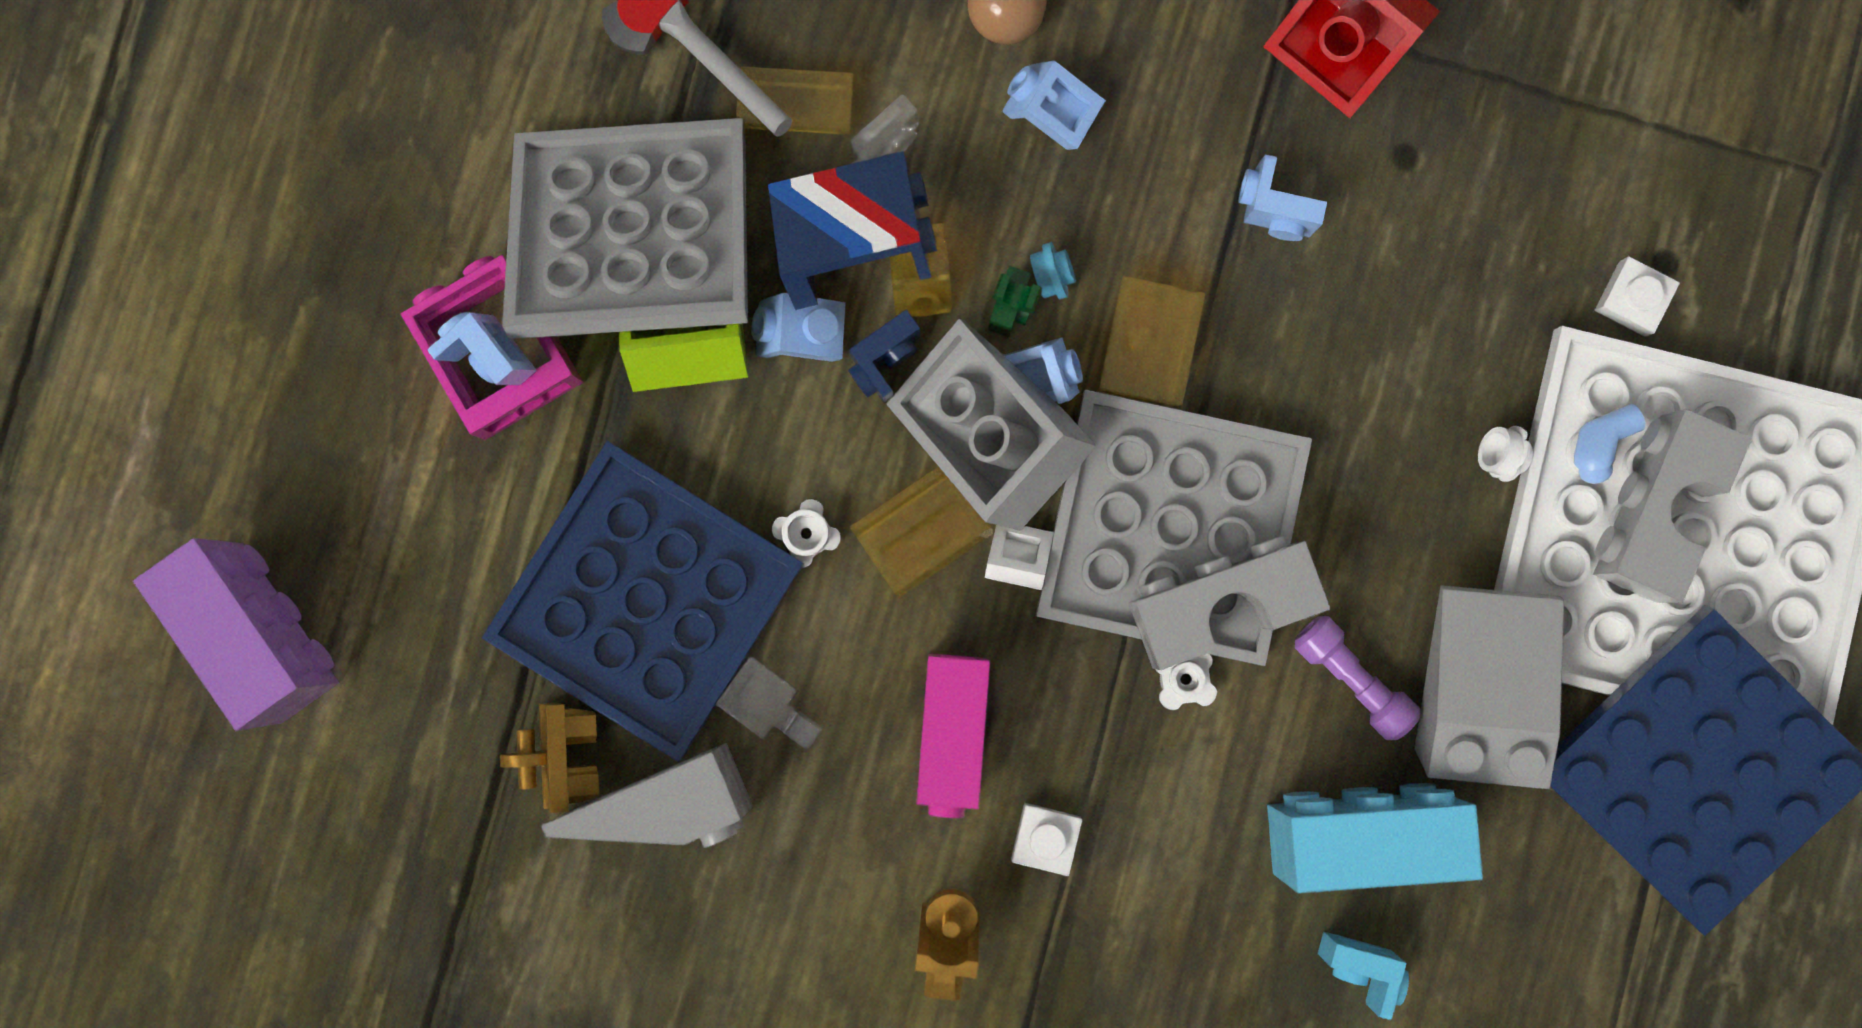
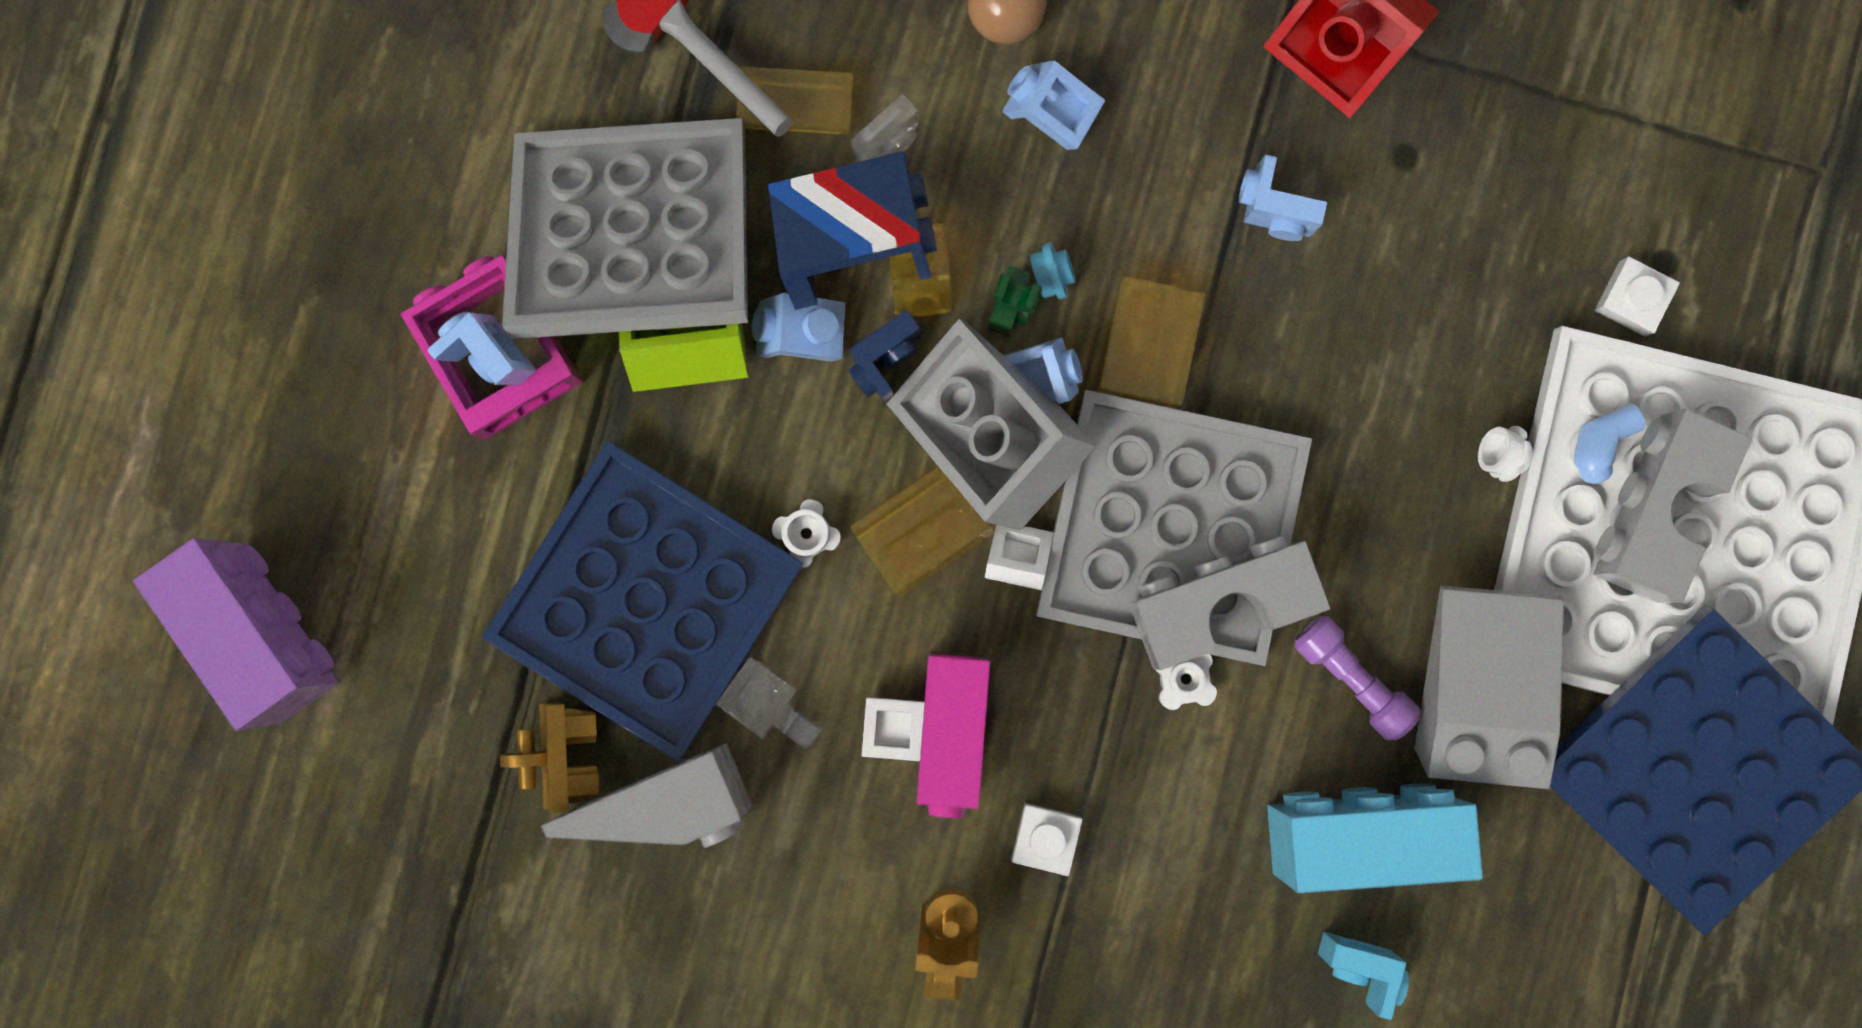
(893, 728): none -> white plate

